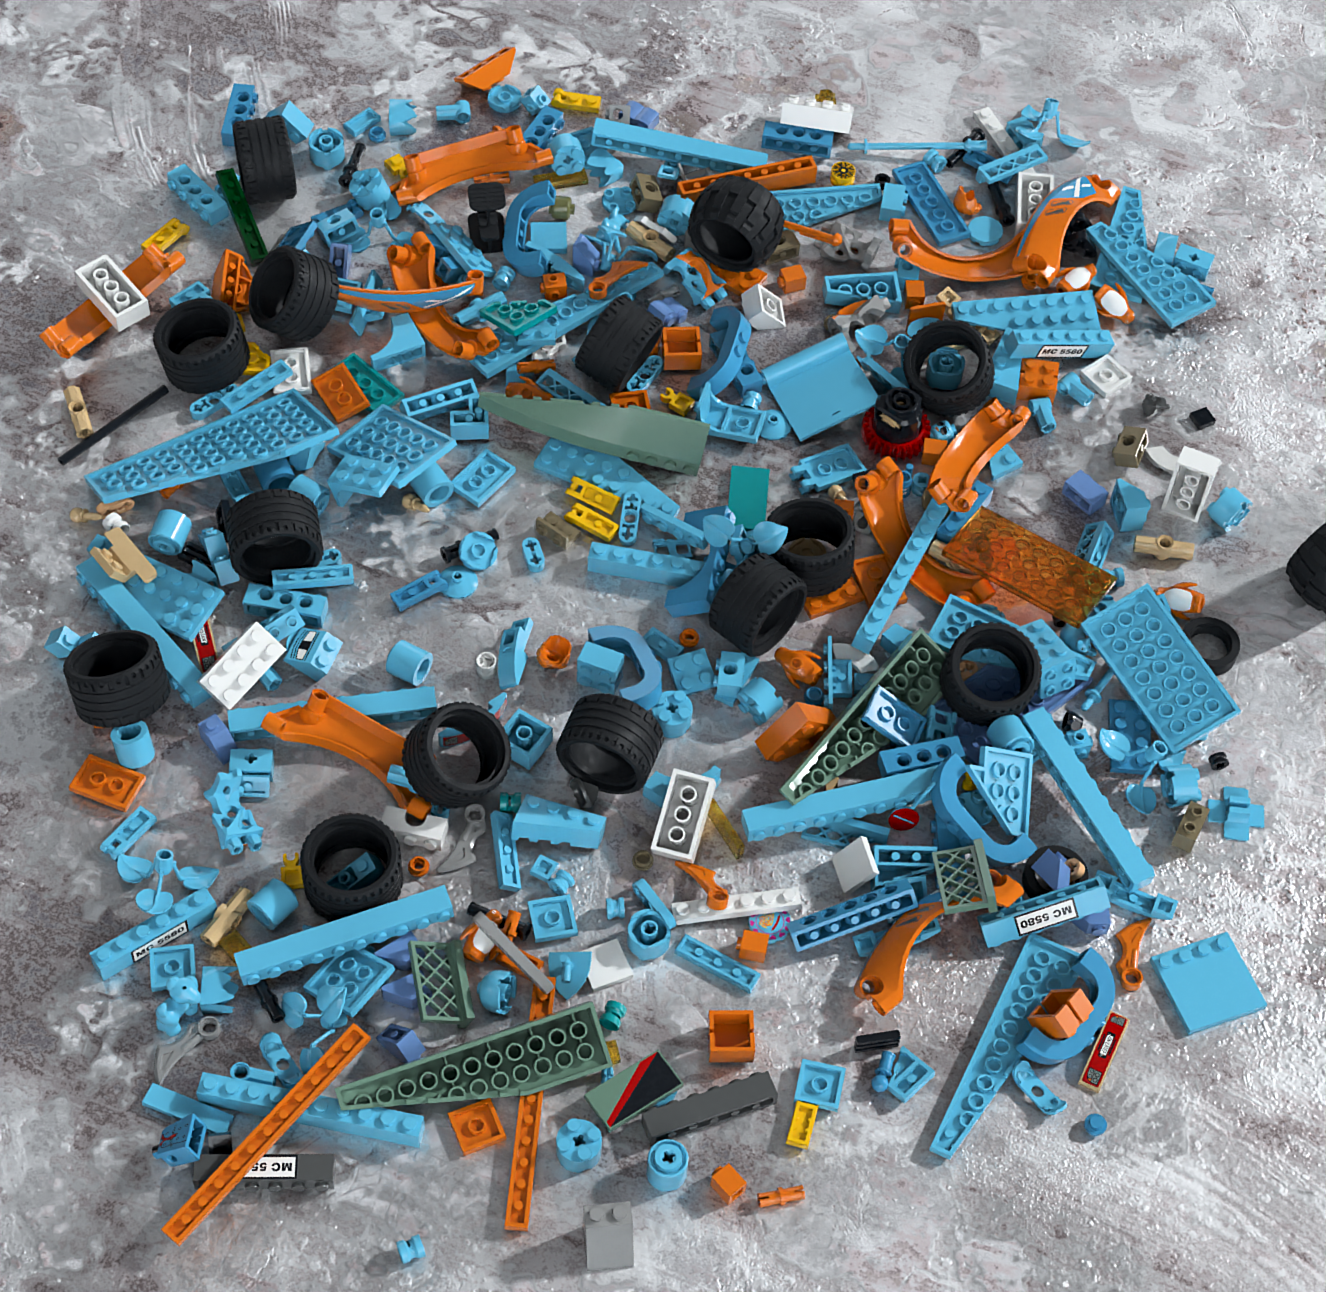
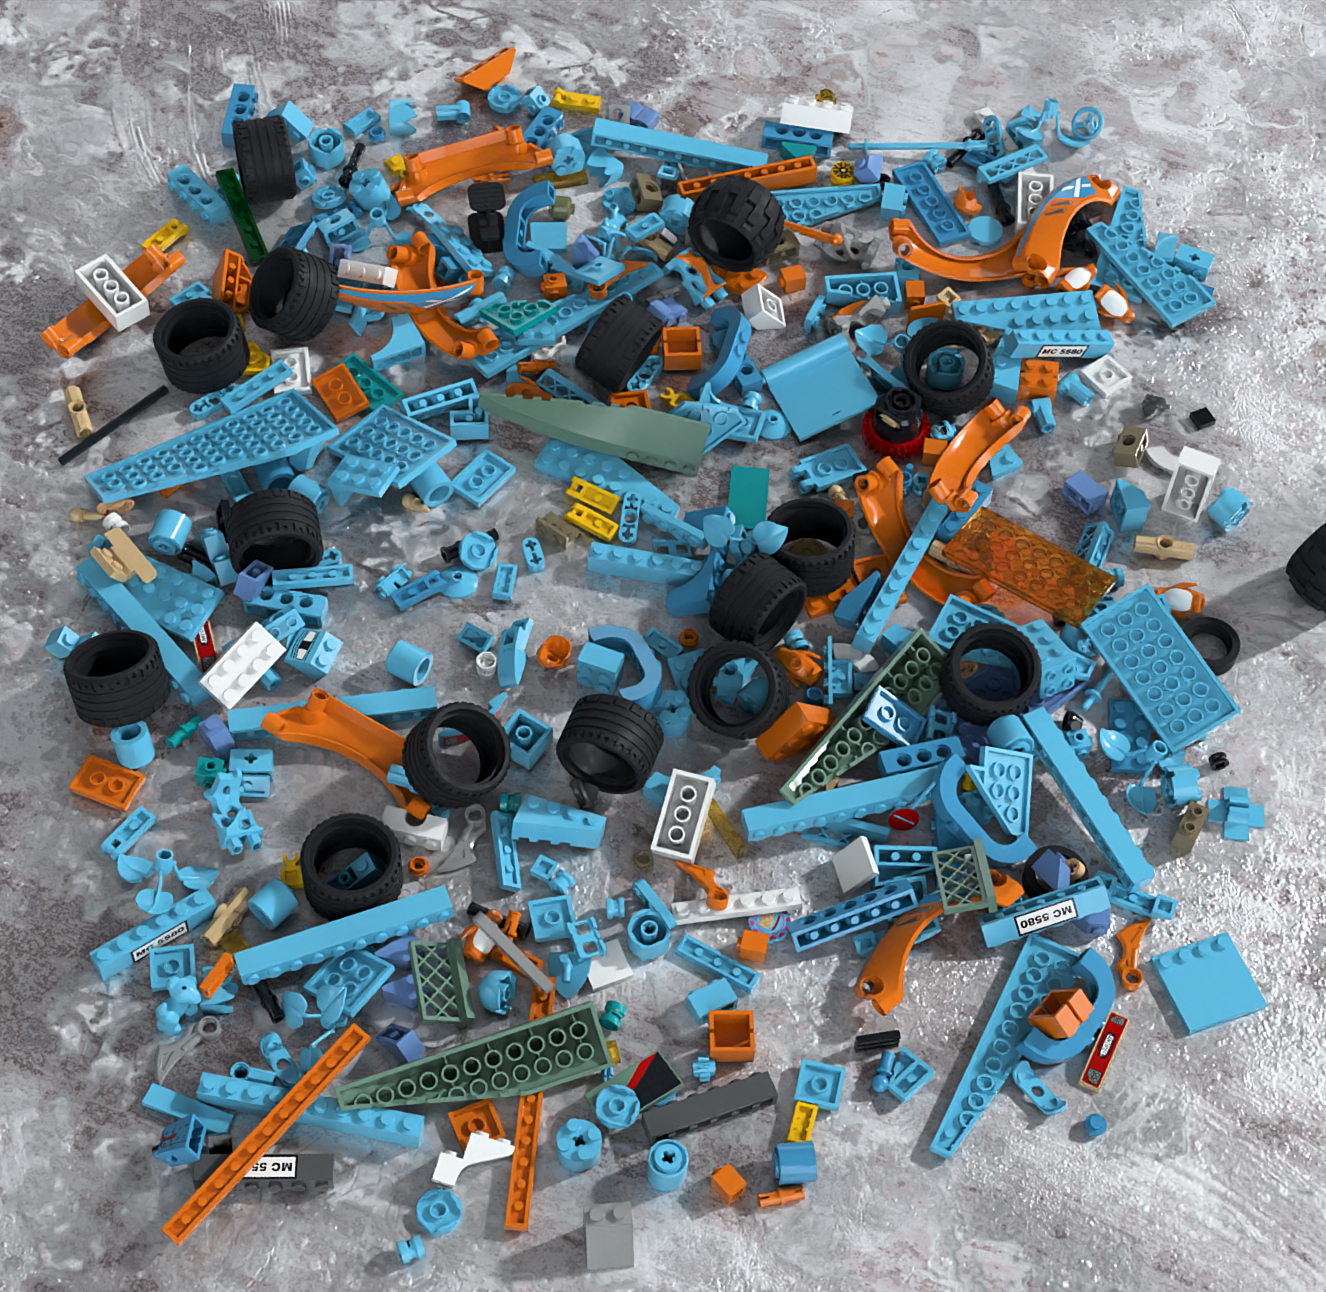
(184, 731): none -> teal pin
(207, 771): none -> teal brick
(217, 976): none -> orange tile
(252, 580): none -> medium blue slope
(304, 174): none -> medium azure brick
(328, 197): none -> medium azure tile
(367, 273): none -> white arch
(386, 585): none -> medium azure hinge
(438, 1211): none -> medium azure tile
(475, 638): none -> medium azure slope
(477, 1150): none -> white arch
(504, 581): none -> medium azure plate
(579, 940): none -> medium azure piece
(599, 270): none -> medium azure plate
(617, 1107): none -> medium azure tile
(645, 227): none -> medium azure plate
(702, 676): none -> black tyre
(703, 1067): none -> medium azure gear
(715, 996): none -> medium azure brick
(723, 419): none -> medium azure plate
(794, 1162): none -> dark azure piece
(795, 640): none -> medium azure wheel
(796, 150): none -> teal slope
(813, 317): none -> medium azure plate
(857, 603): none -> dark azure slope
(868, 169): none -> medium blue slope
(989, 133): none -> medium azure beam
(1094, 127): none -> medium azure piece

